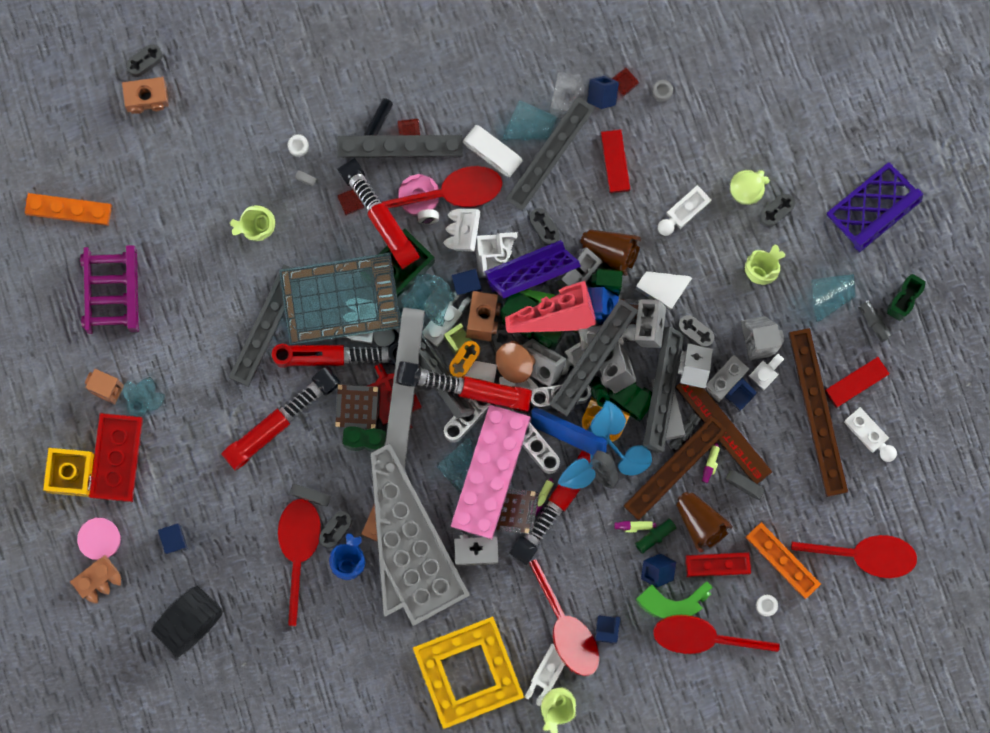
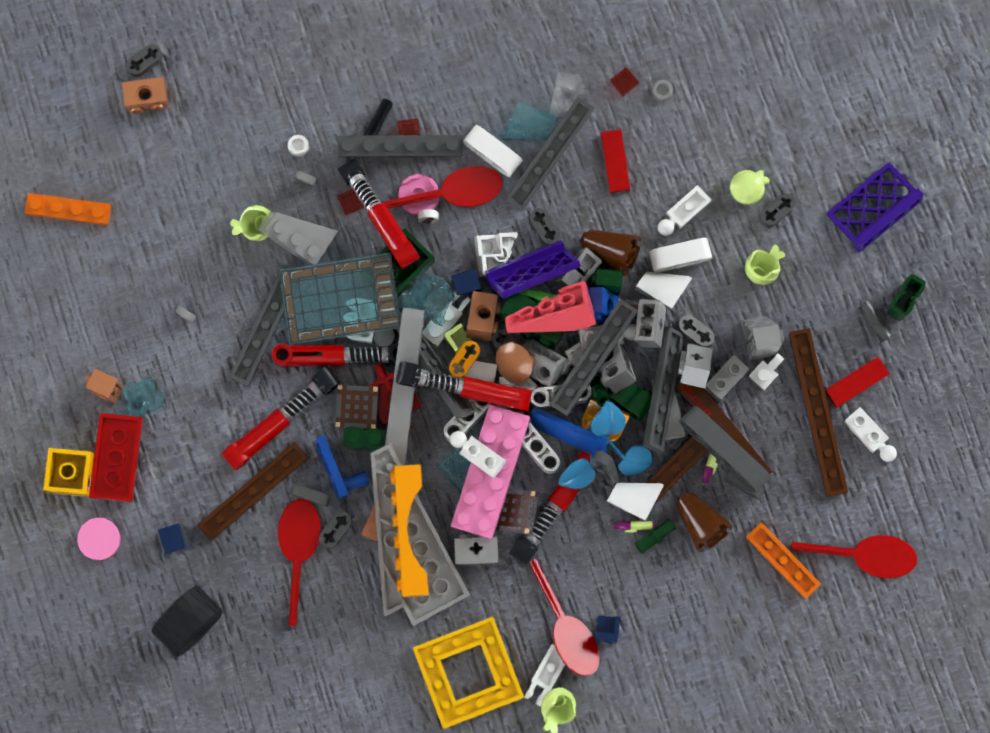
(96, 578): nougat plate -> none
(128, 278): magenta fence -> none
(185, 314): none -> light grey tile
(253, 491): none -> reddish brown tile
(298, 236): none -> light grey wedge
(340, 485): none -> blue piece
(347, 559): blue hat -> none
(413, 577): none -> light orange arch
(463, 229): white plate -> none
(478, 453): none -> white plate
(543, 494): yellowish green piece -> none
(602, 92): dark blue panel -> none
(635, 497): none -> white slope
(658, 570): dark blue panel -> none
(661, 607): bright green arch -> none
(680, 255): none -> white beam
(695, 635): red piece -> none
(718, 564): red tile -> none
(724, 449): none -> dark grey beam
(741, 394): dark blue panel -> none
(766, 605): white tile -> none
(831, 294): clear light blue slope -> none

